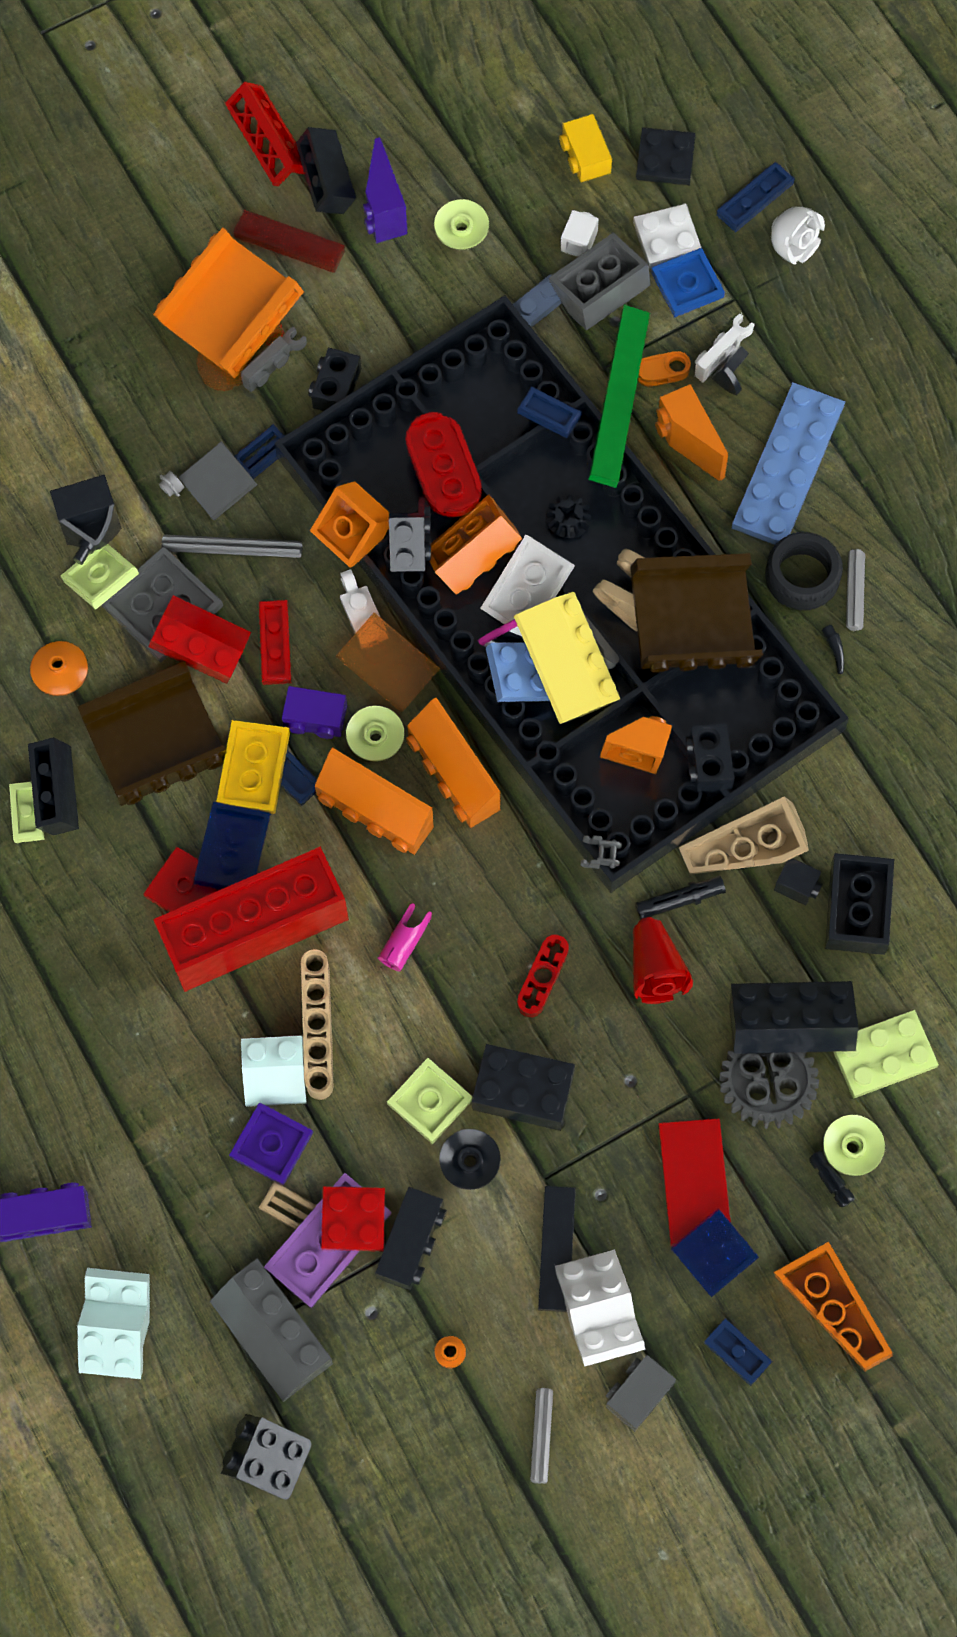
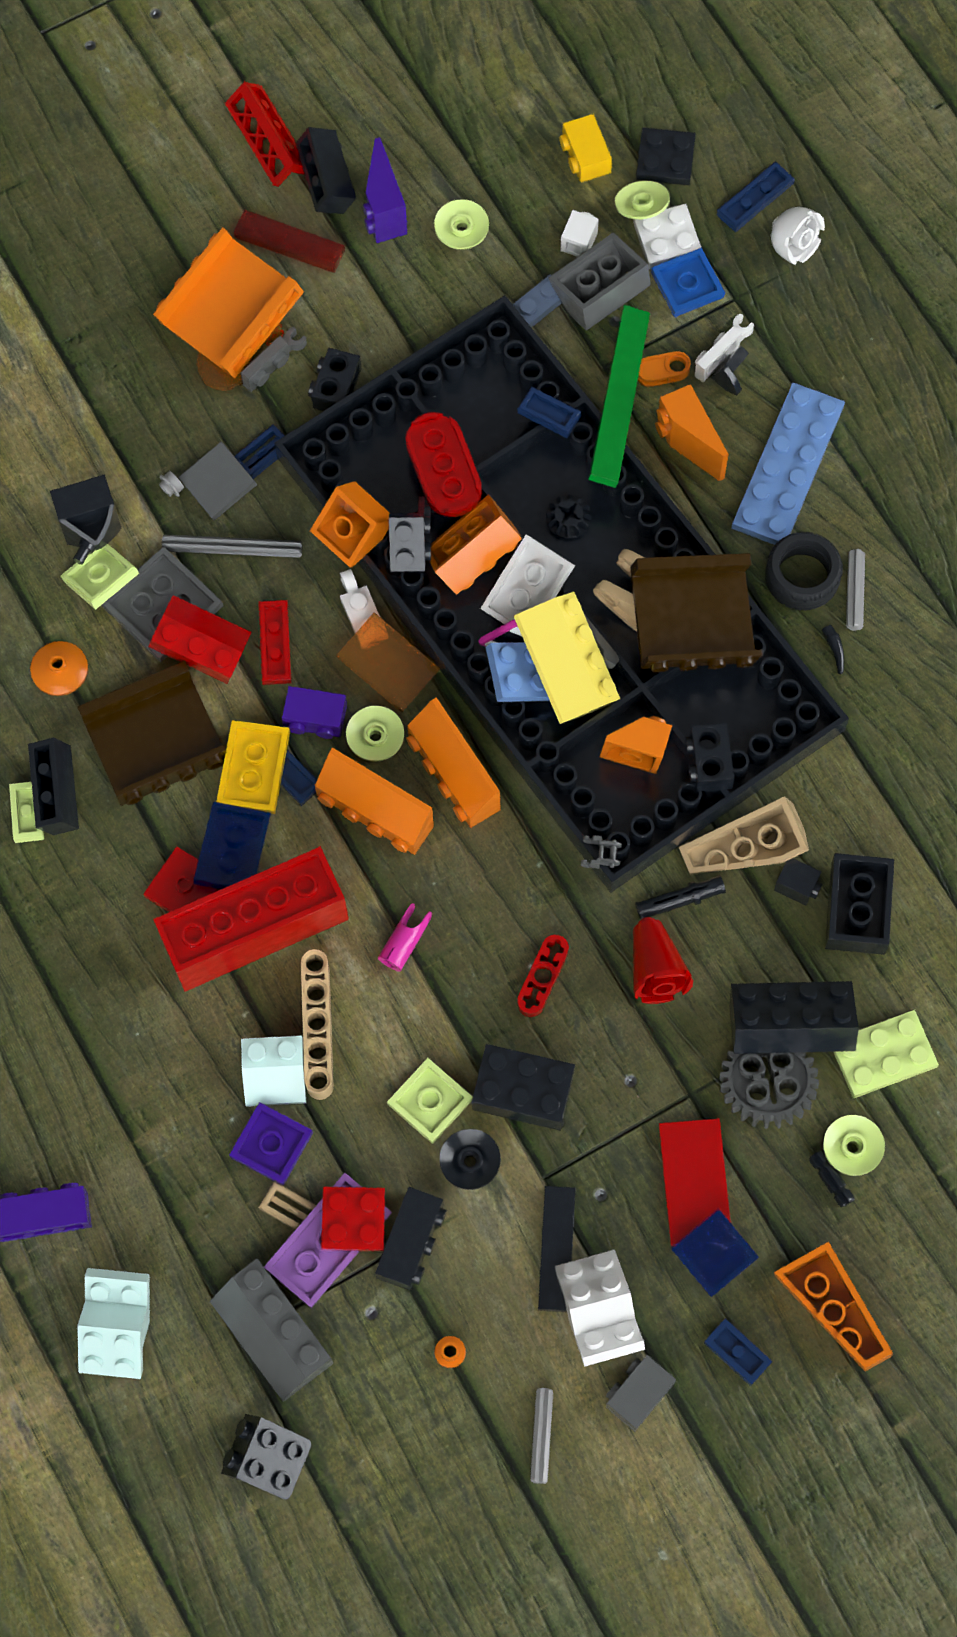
(642, 200): none -> yellowish green dish

